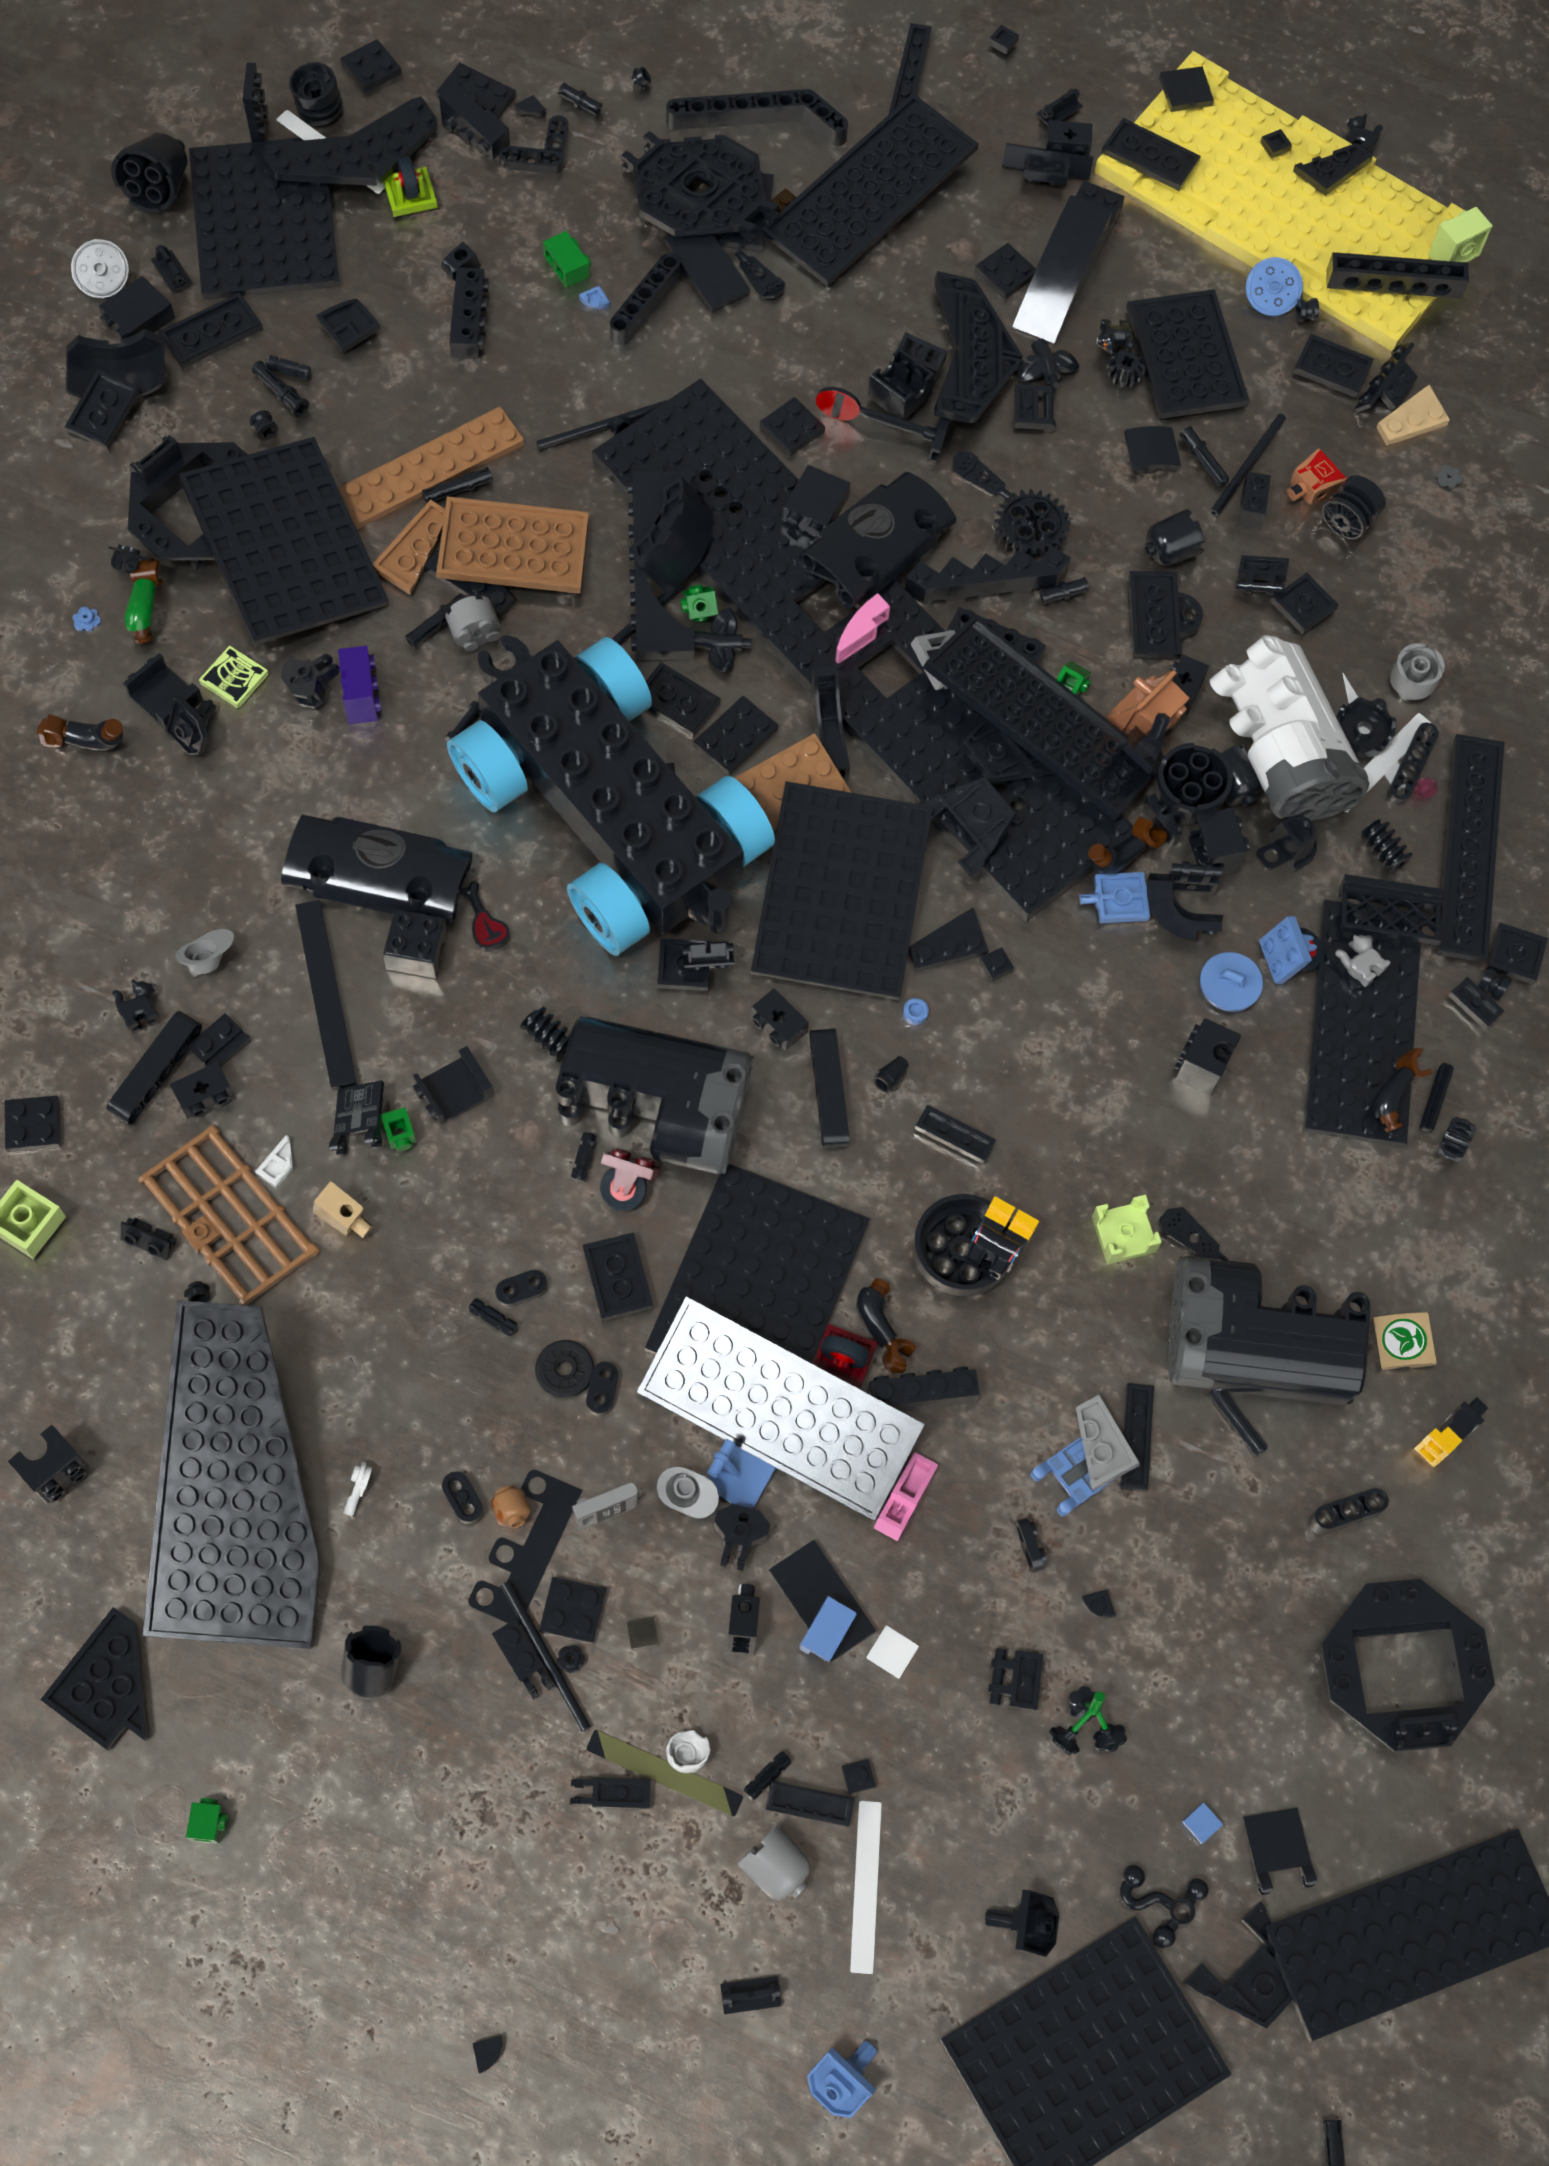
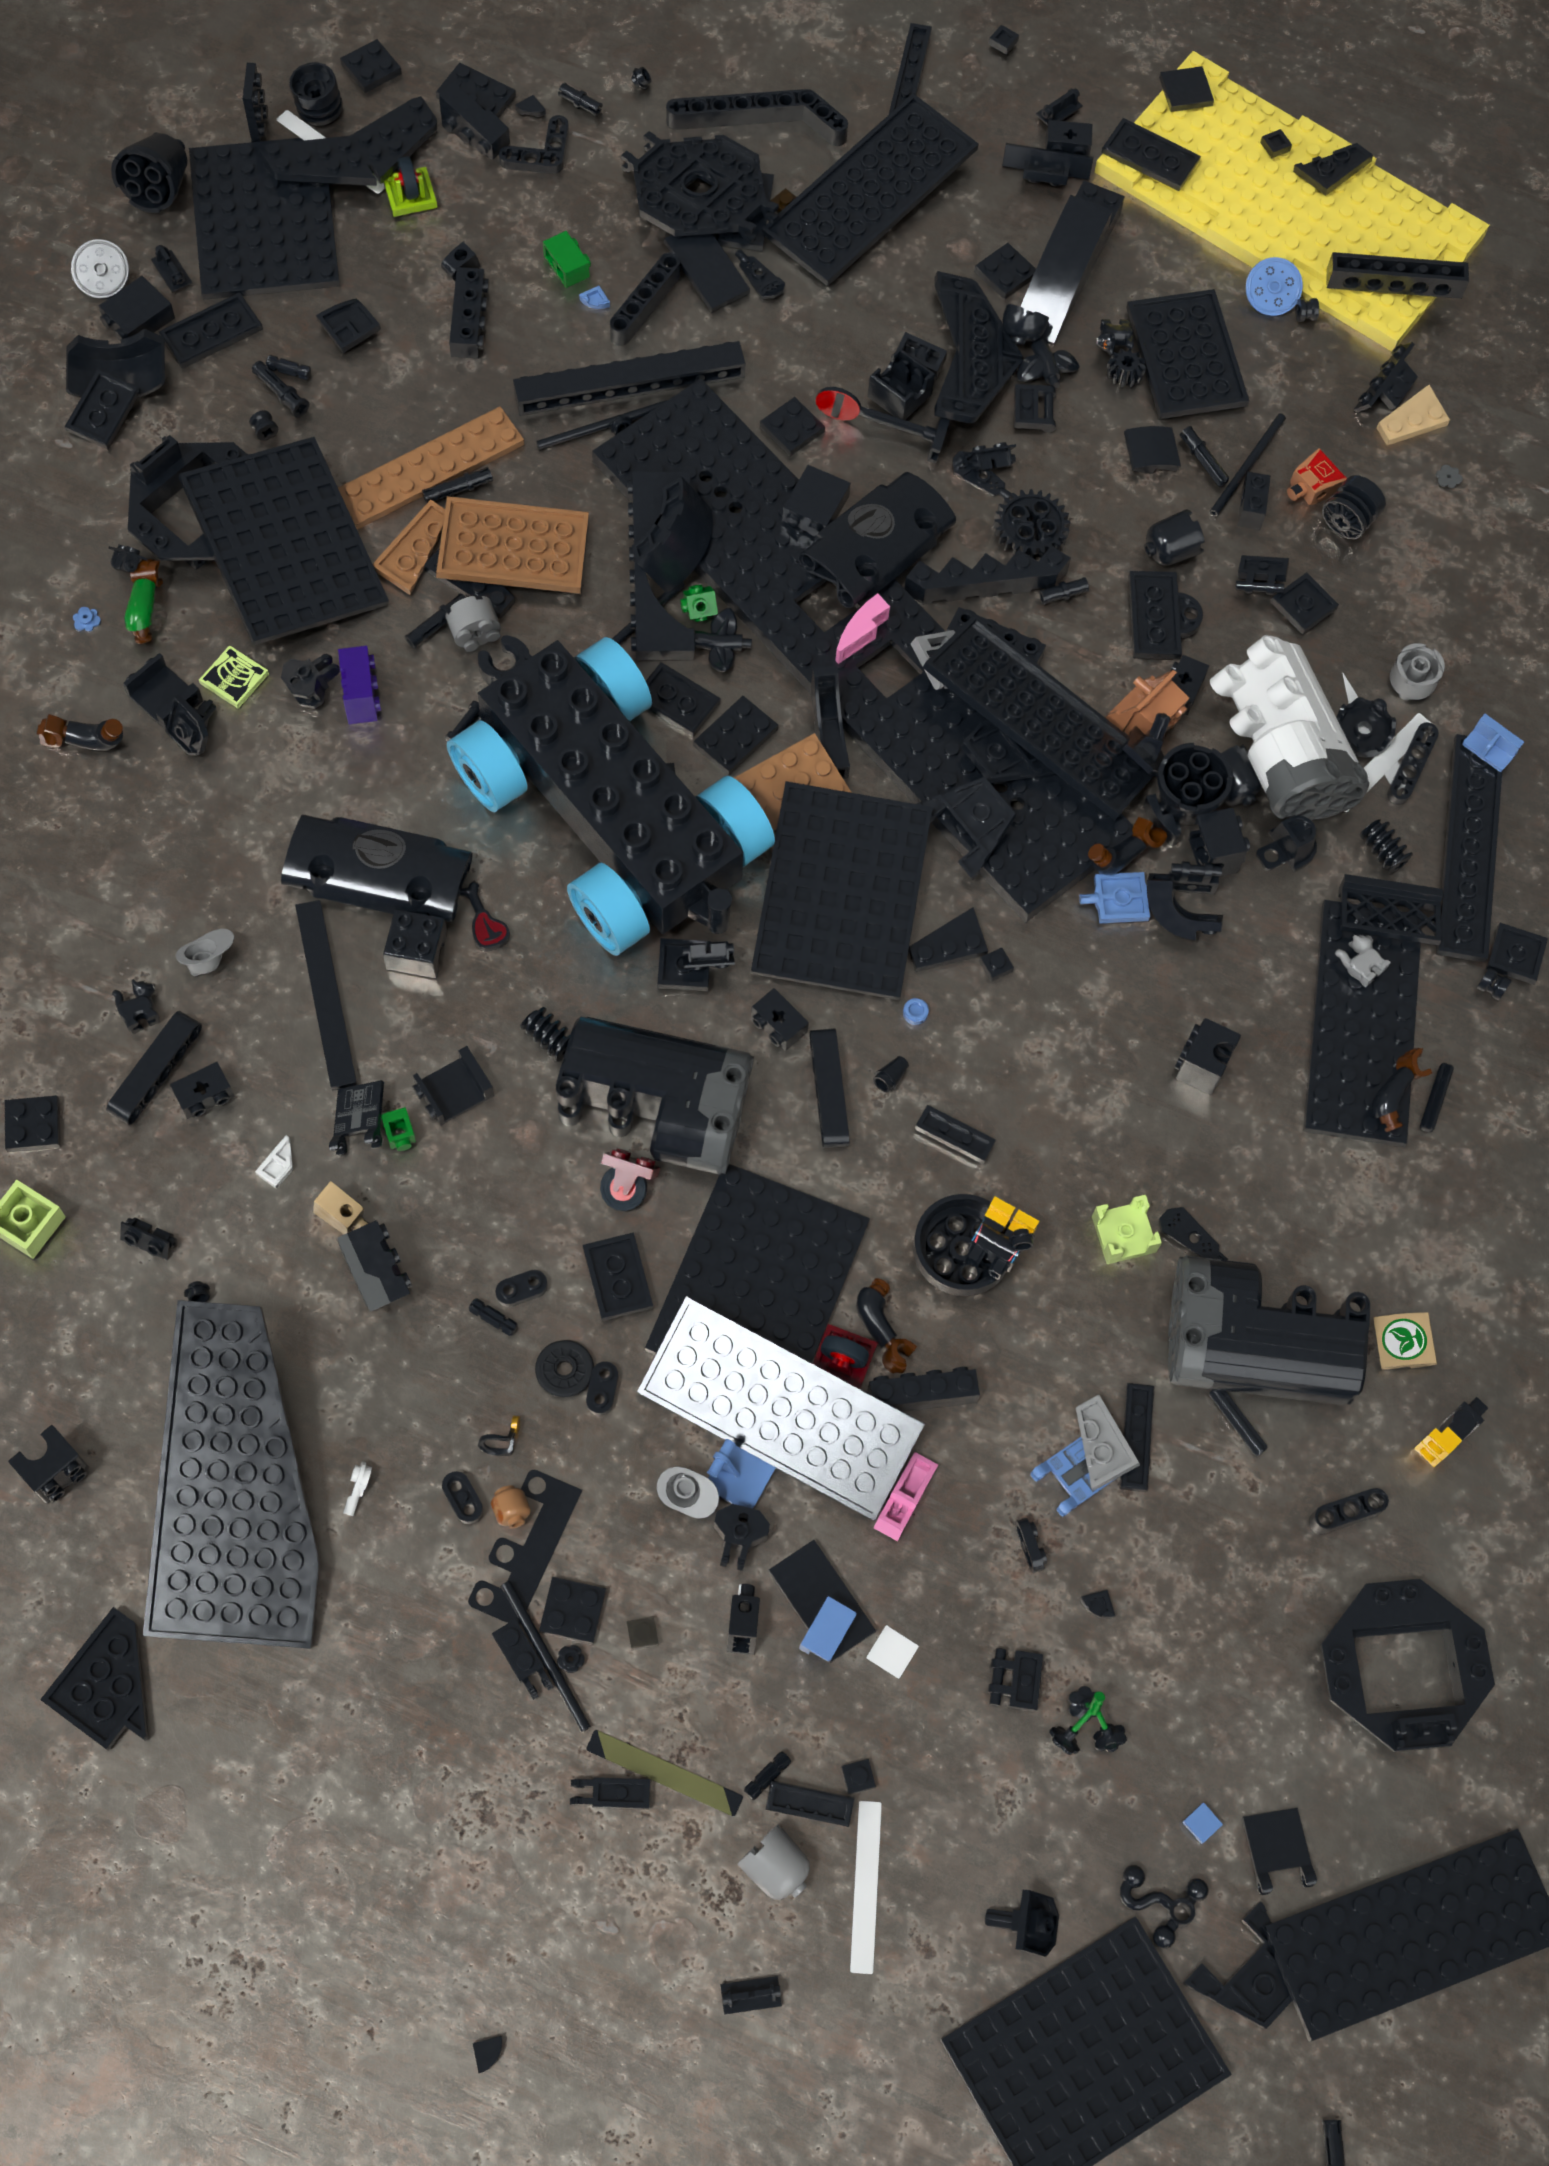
(206, 1821): green brick -> none
(211, 1226): medium nougat door -> none
(219, 1042): black plate -> none
(370, 1662): black cylinder -> none
(374, 1265): none -> black piece
(511, 1437): none -> black piece
(583, 1157): black axle -> none
(605, 1505): light grey container -> none
(628, 378): none -> black brick
(688, 1751): white hair -> none
(839, 2081): medium blue piece -> none
(999, 453): none -> black hinge
(1022, 1240): none -> black plate
(1023, 324): none -> black cylinder
(1074, 678): green brick -> none
(1231, 981): medium blue shield -> none
(1291, 950): medium blue plate -> none
(1333, 365): black plate -> none
(1357, 133): black animal -> none
(1425, 788): clear pink plate -> none
(1456, 1139): black gear -> none
(1461, 237): yellowish green brick -> none
(1476, 1003): black plate -> none
(1493, 743): none -> medium blue panel

